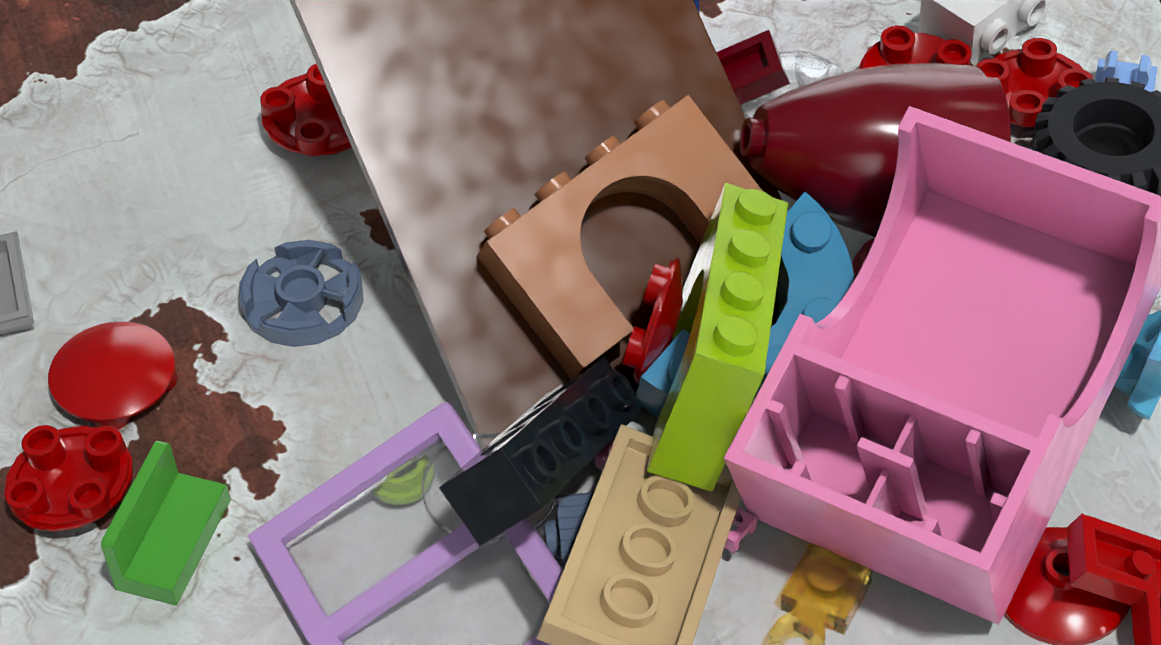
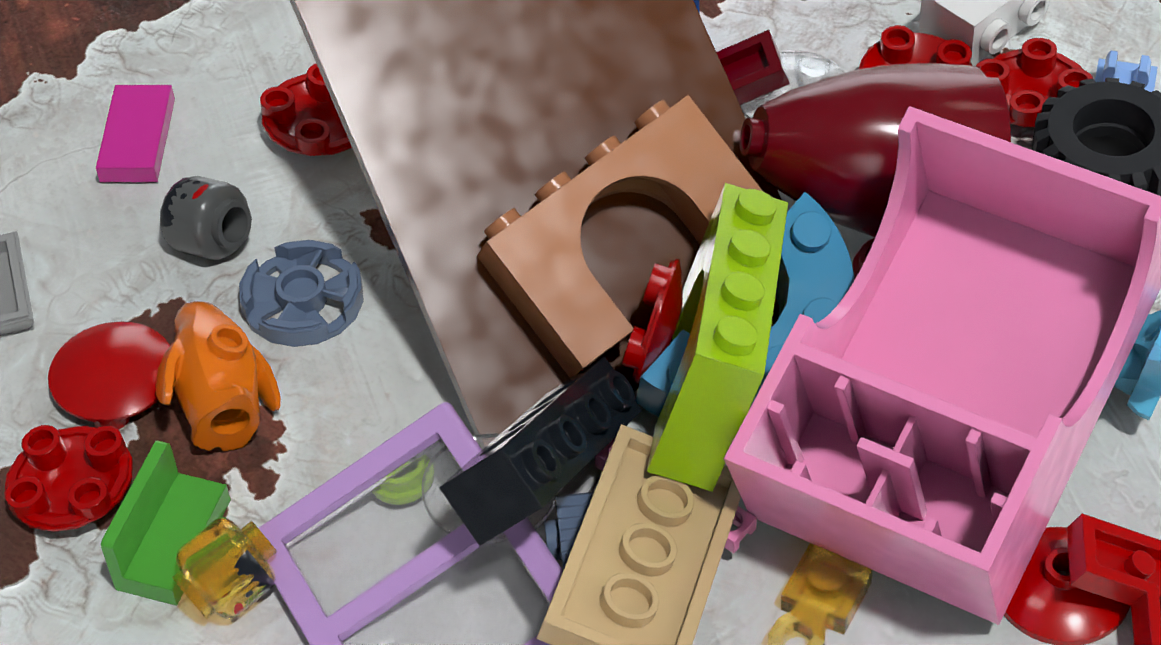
(135, 133): none -> dark pink tile
(205, 217): none -> dark grey head
(216, 378): none -> orange animal
(225, 568): none -> clear yellow head

